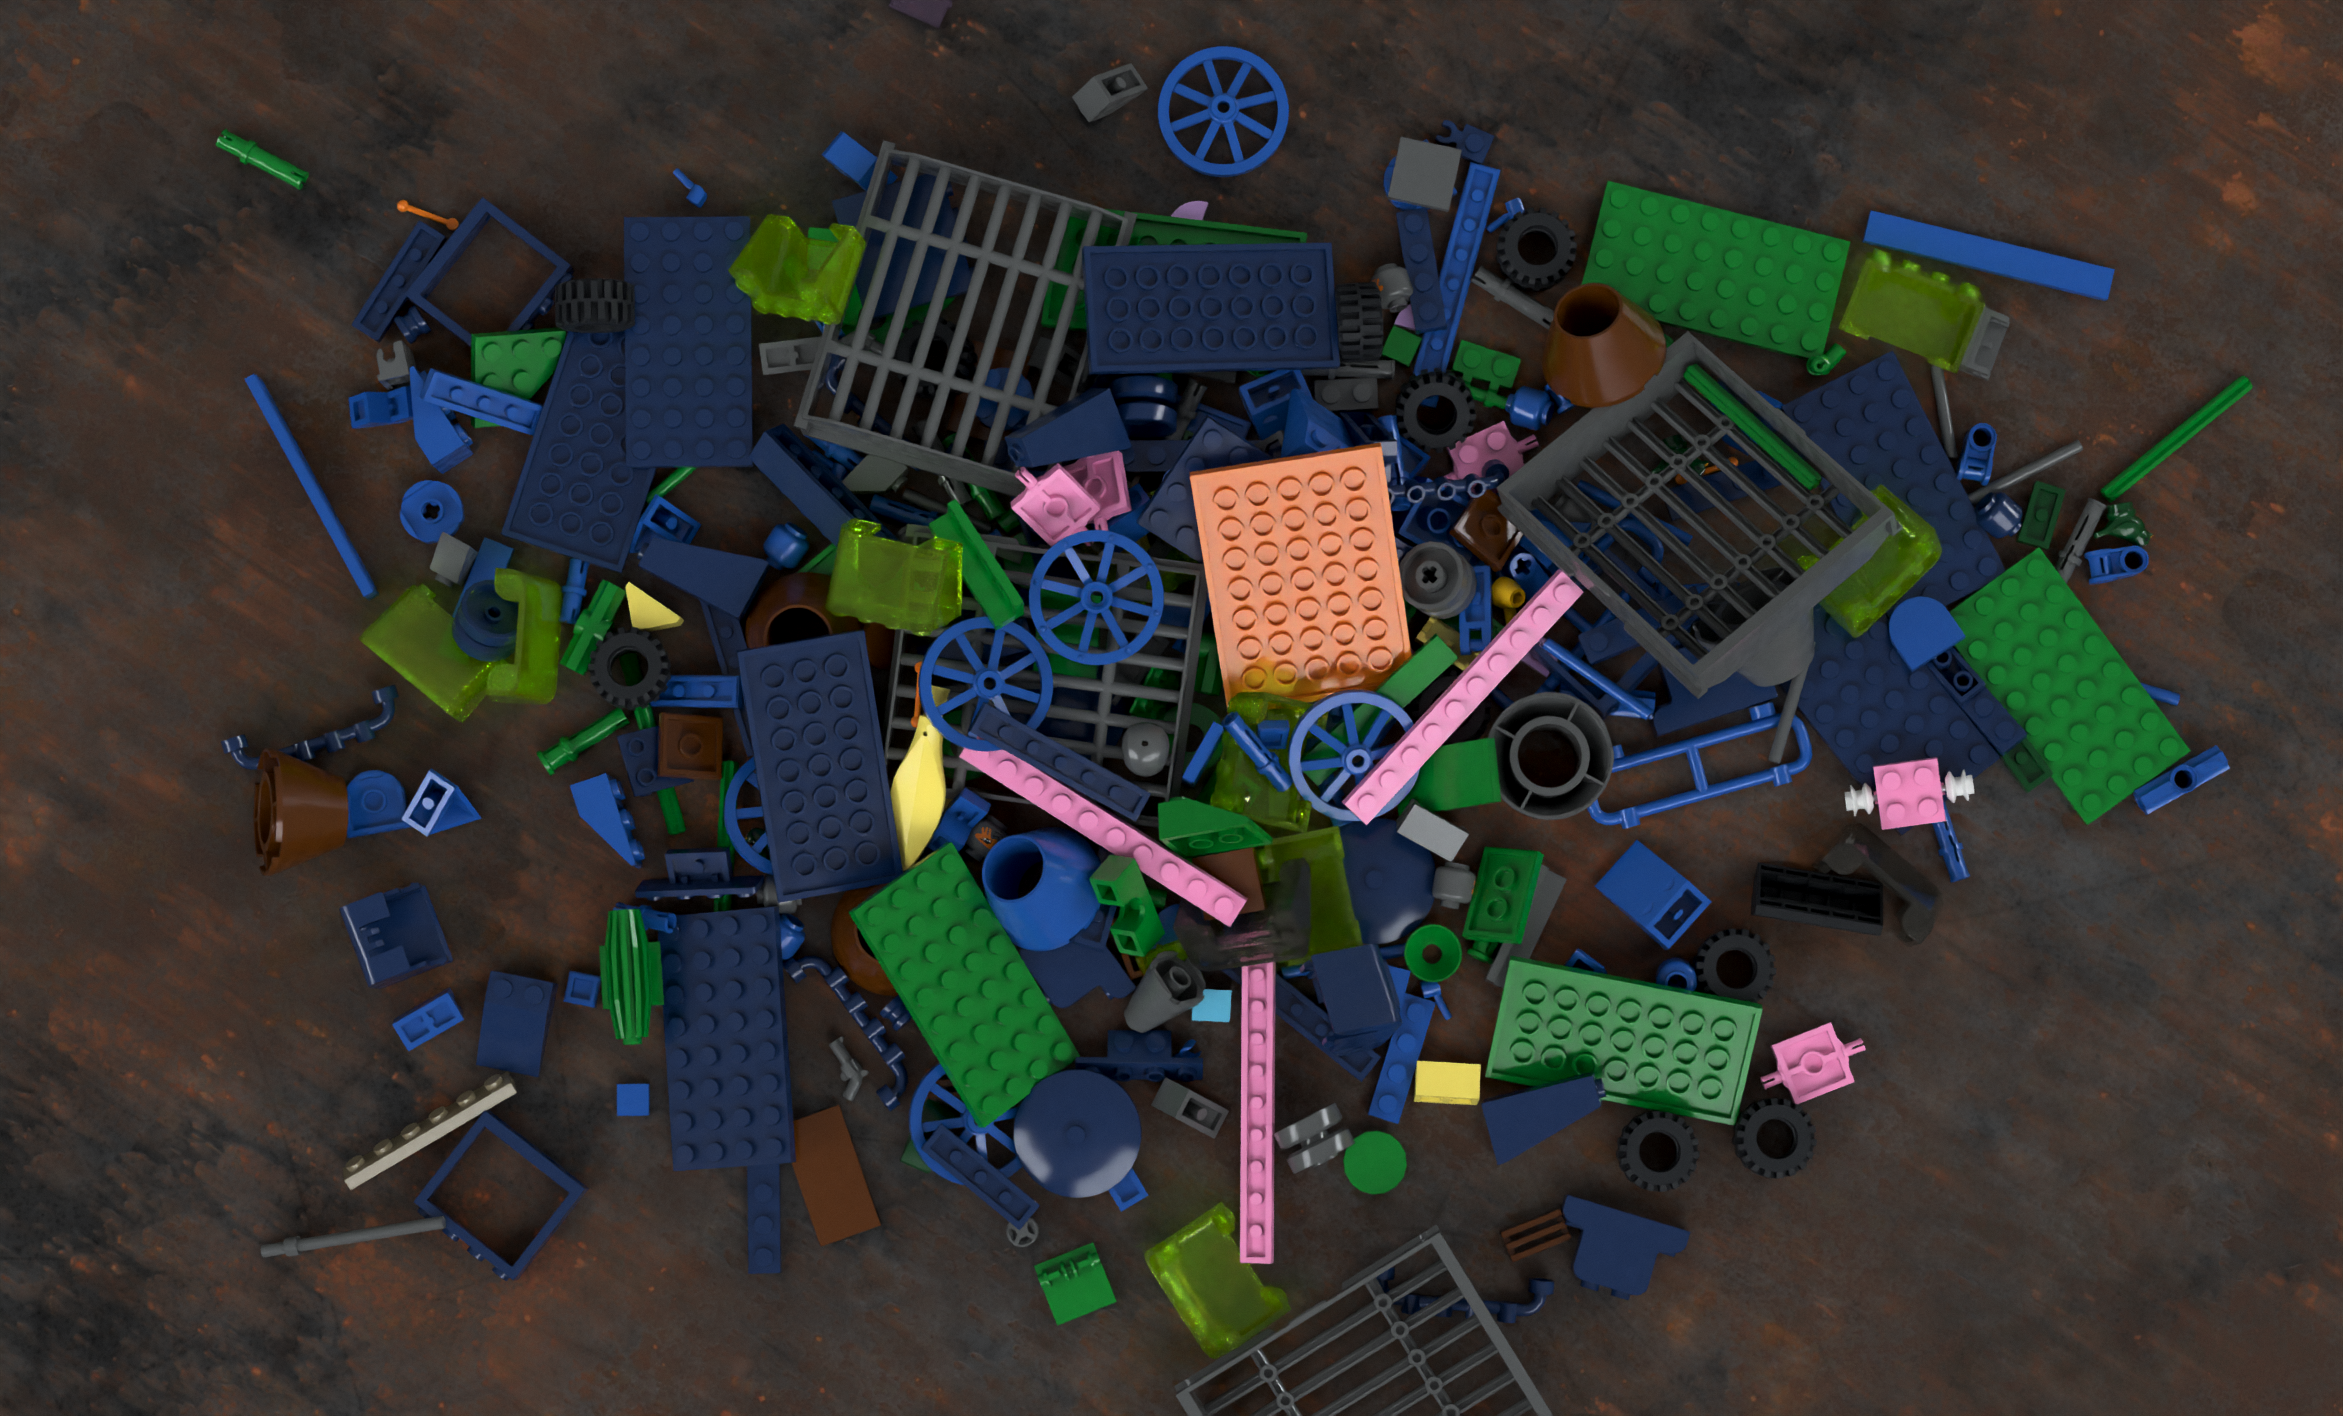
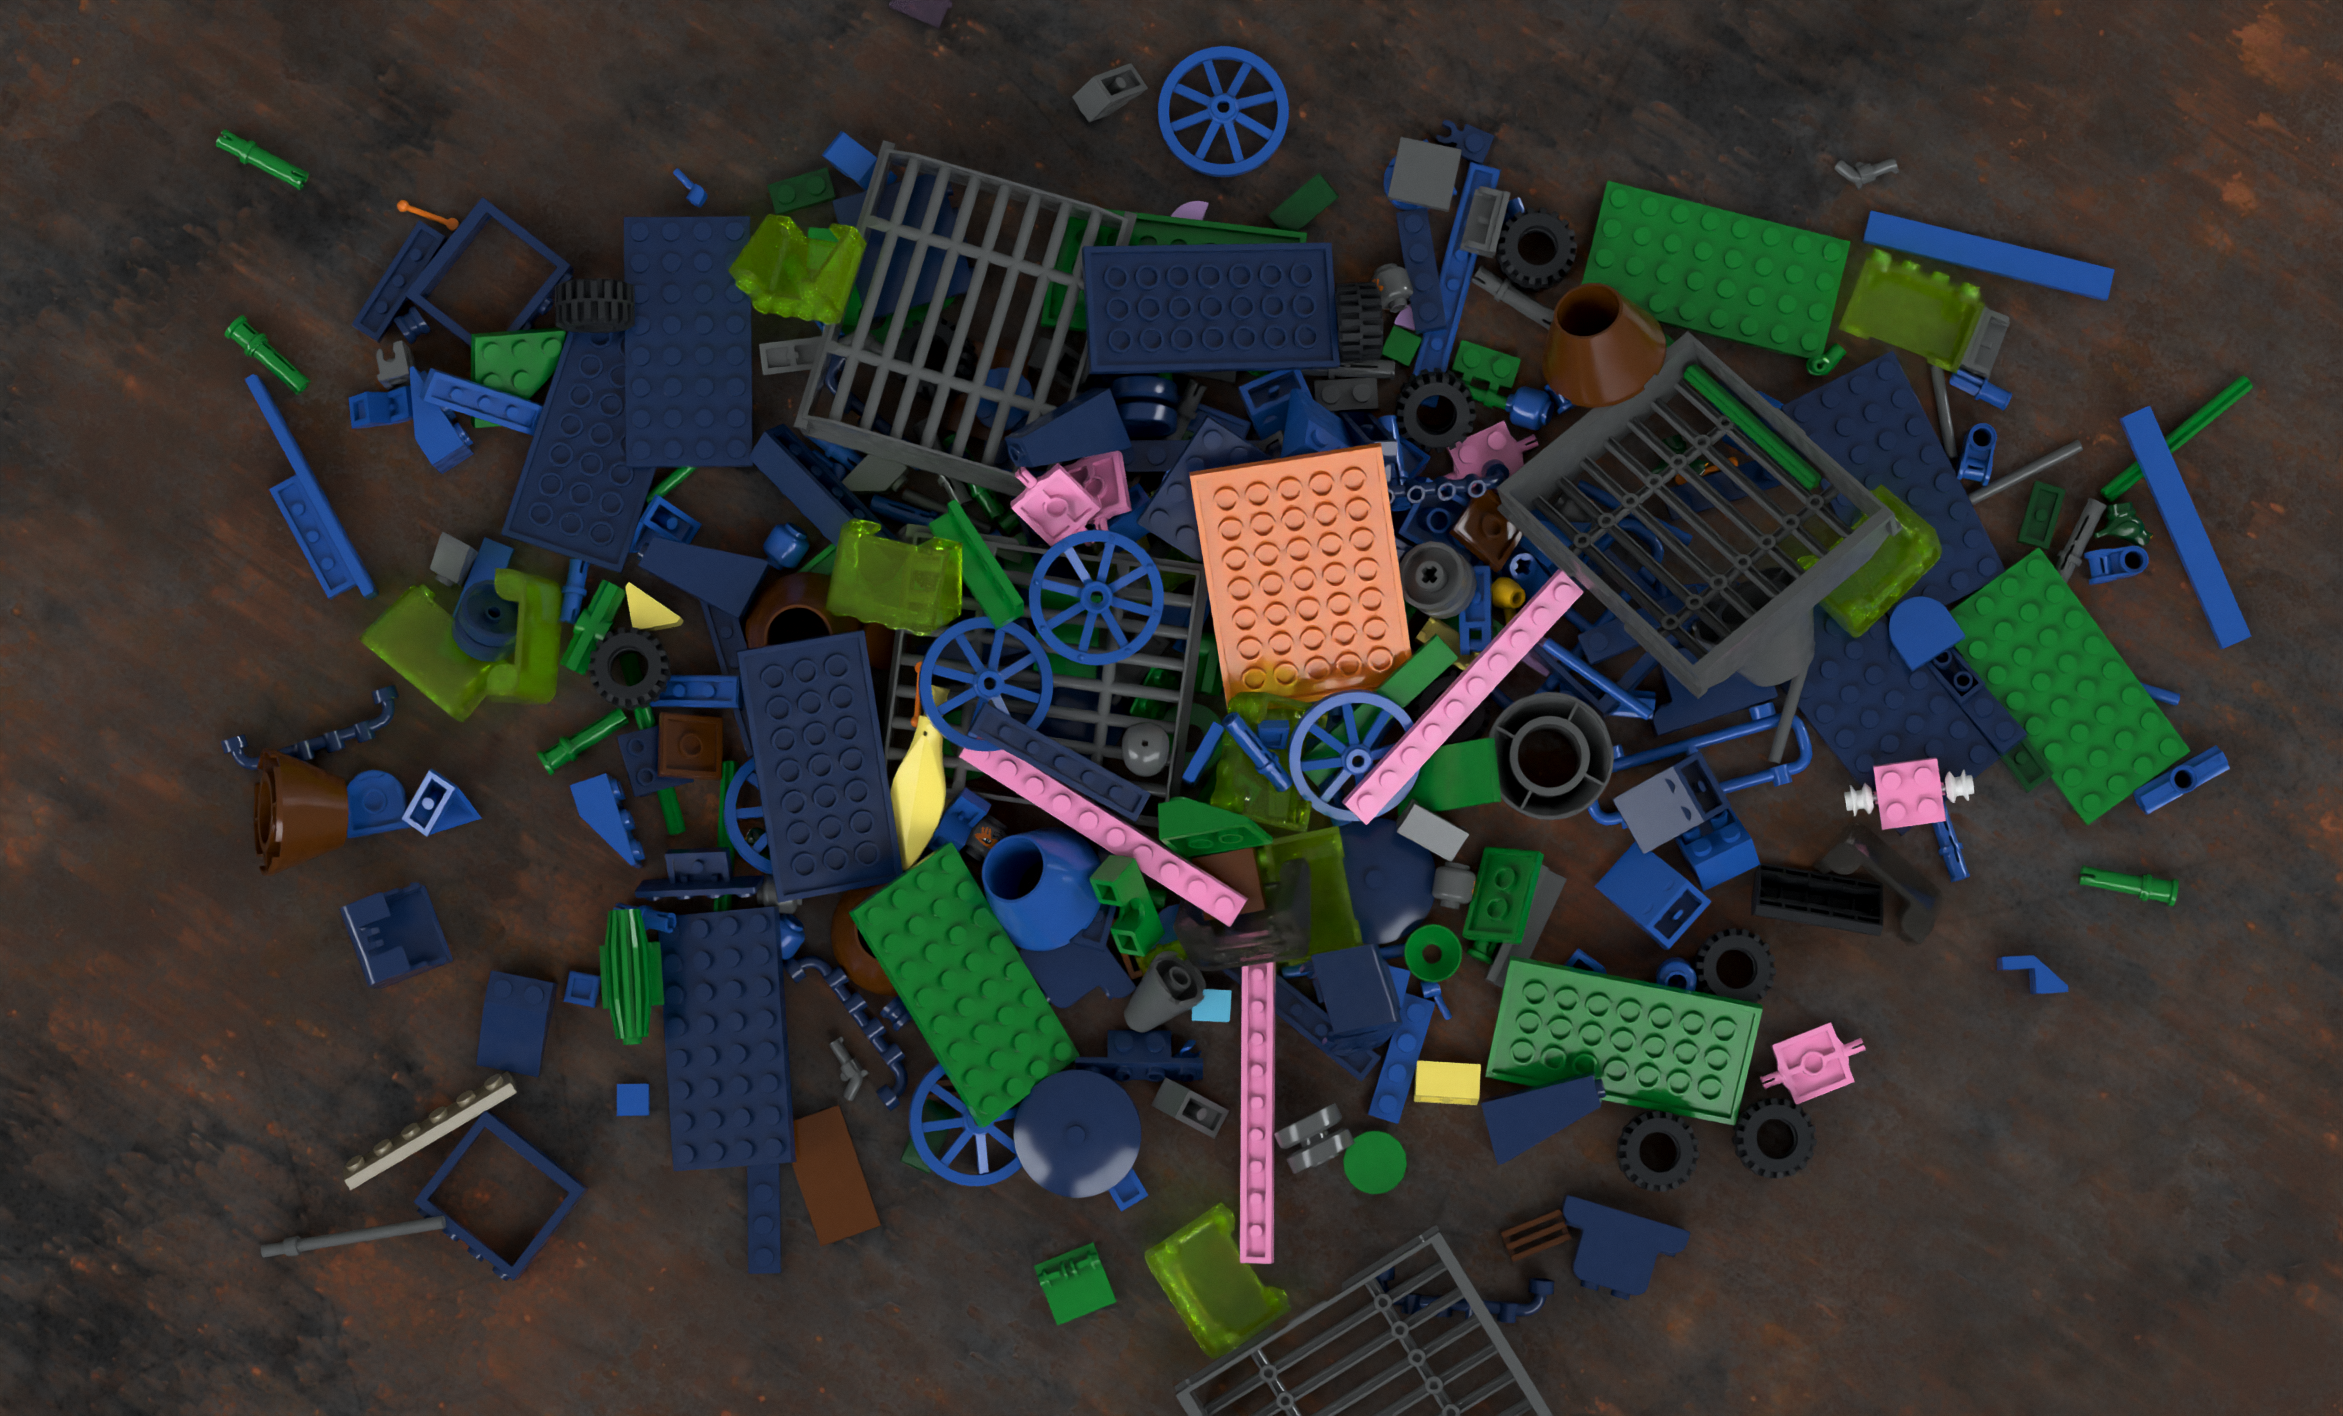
(257, 346): none -> green pin
(313, 537): none -> blue plate
(414, 507): blue plate -> none
(428, 1019): blue hinge -> none
(801, 191): none -> dark green plate
(980, 1176): dark blue plate -> none
(1023, 1237): dark grey wheel -> none
(1304, 204): none -> dark green slope
(1485, 221): none -> dark grey hinge
(1671, 802): none -> dark blue slope
(1718, 849): none -> blue slope
(1865, 172): none -> dark grey piece
(1981, 389): none -> blue axle
(1999, 515): dark blue head -> none
(2041, 977): none -> blue slope
(2145, 886): none -> green pin
(2185, 527): none -> blue tile

